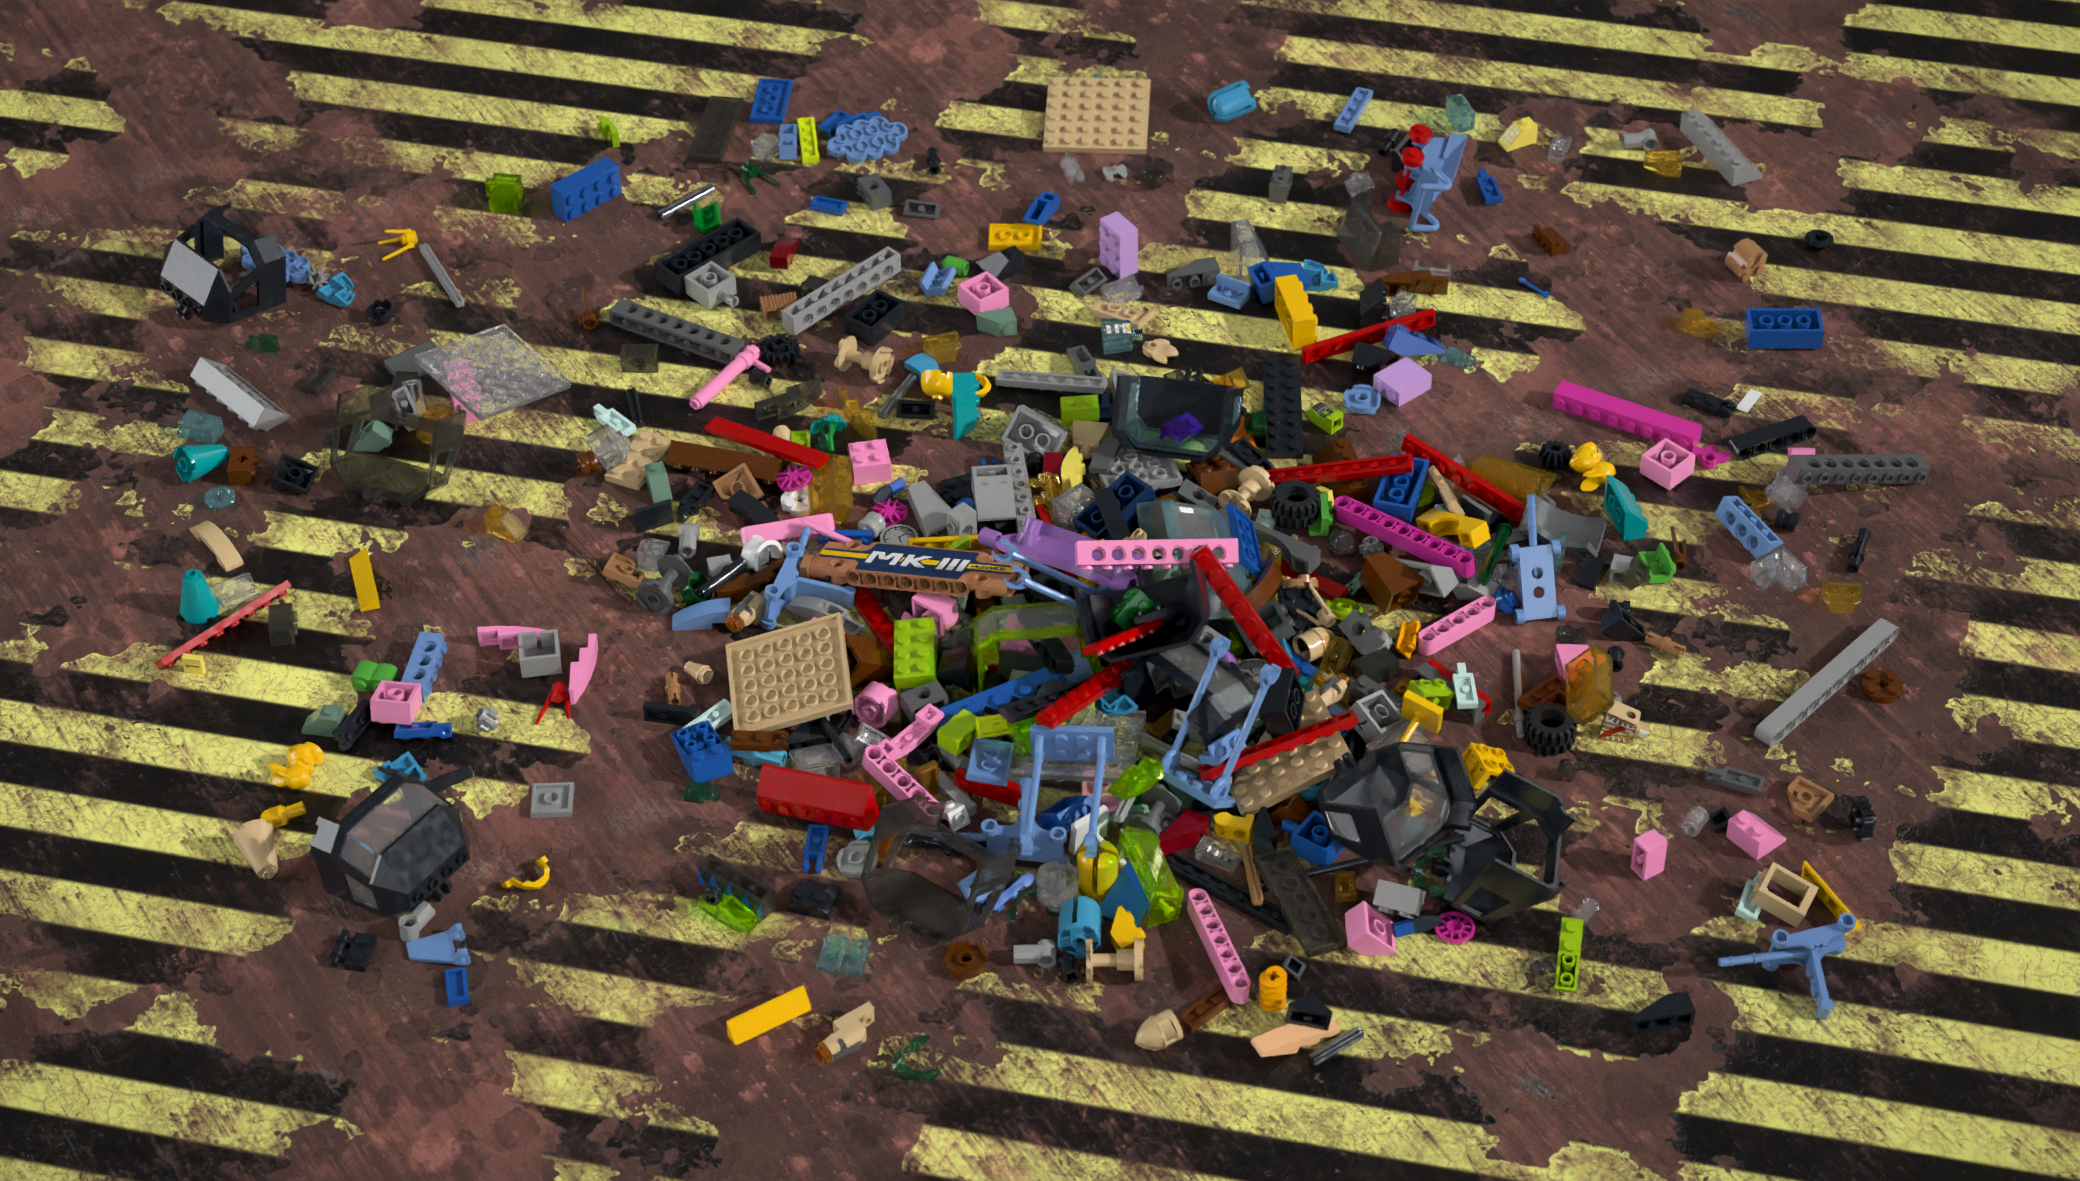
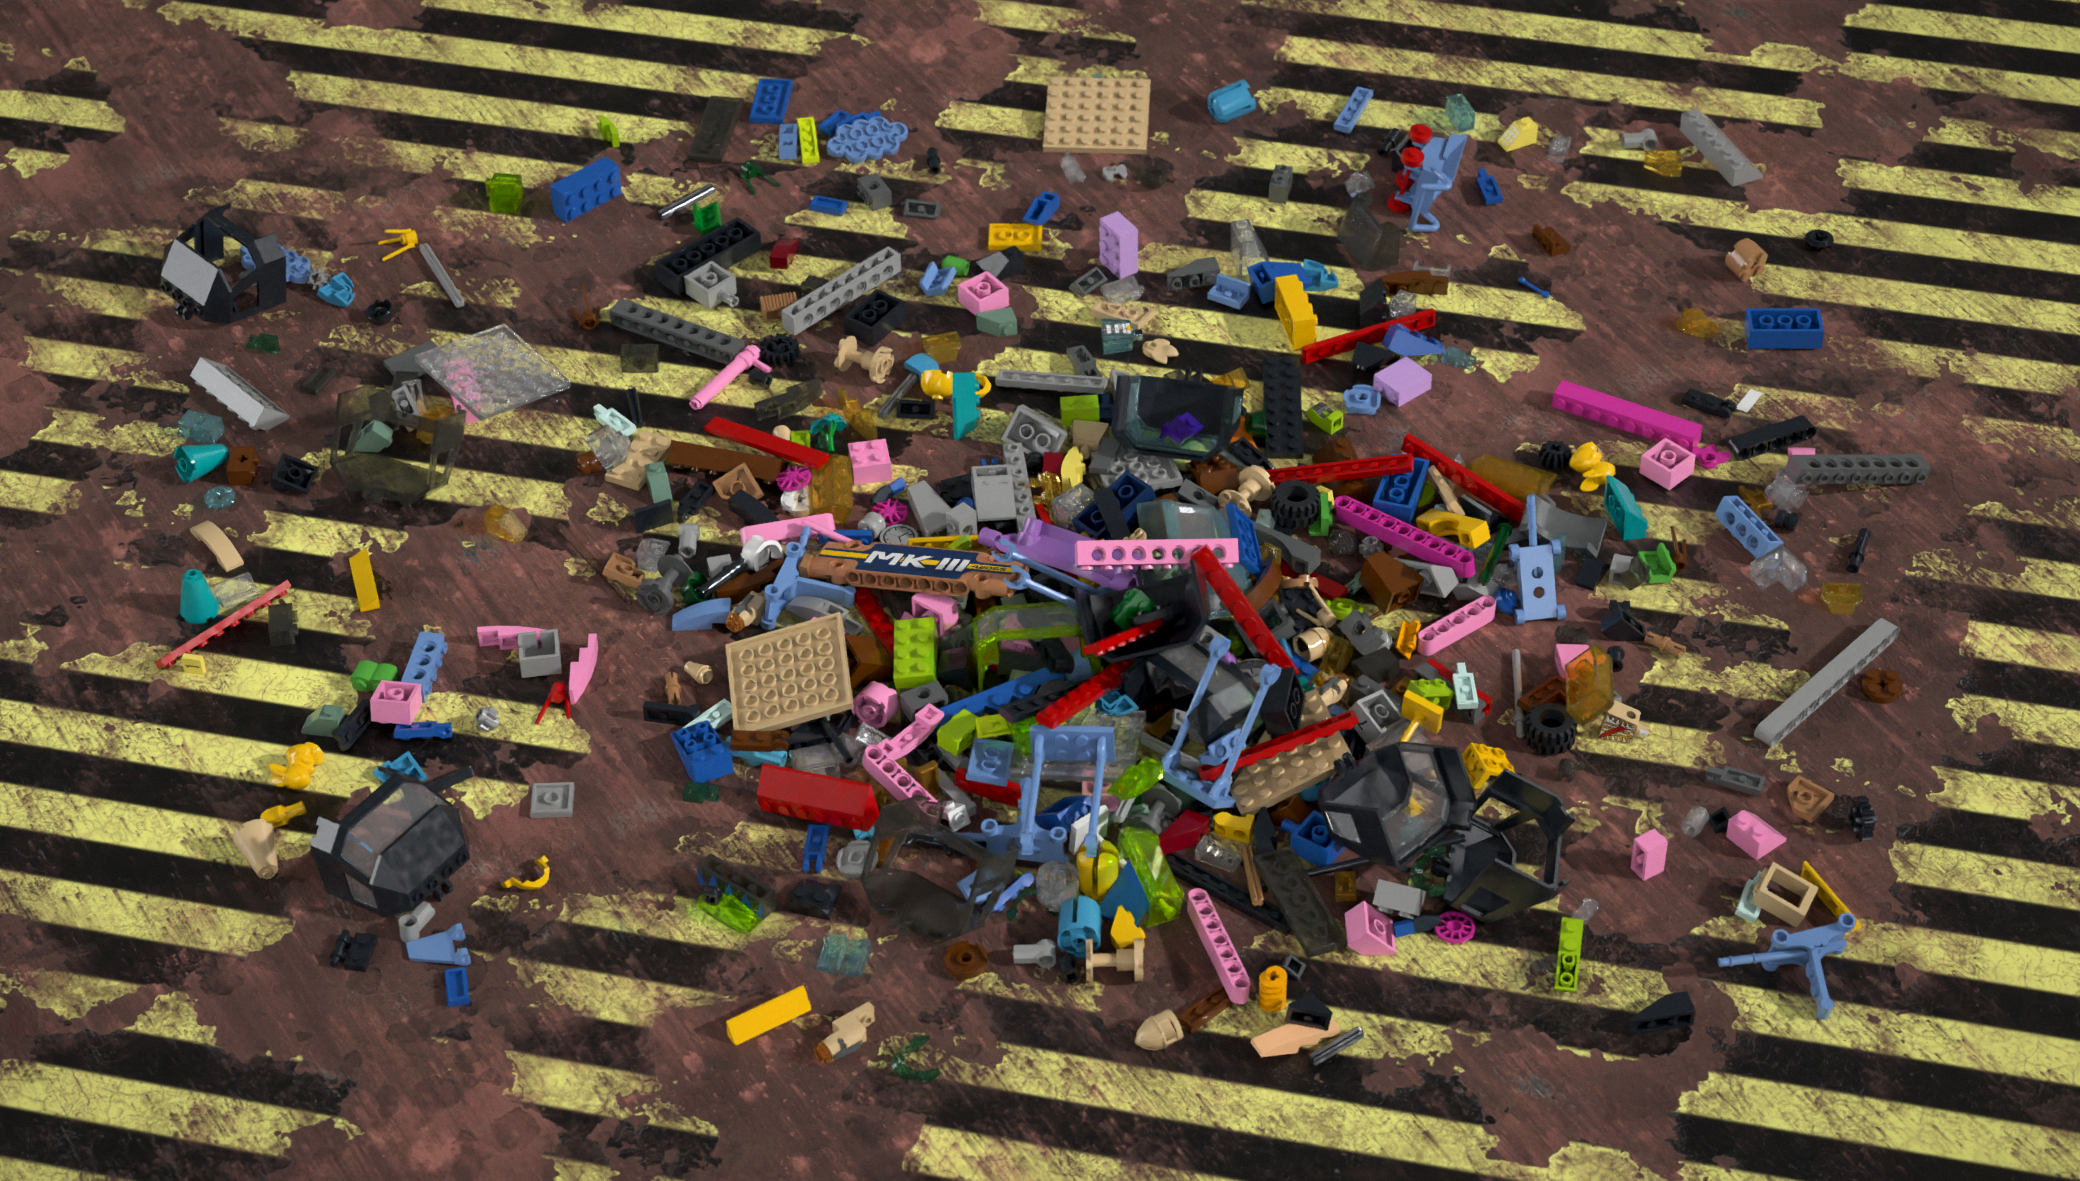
(765, 146): clear brick -> none

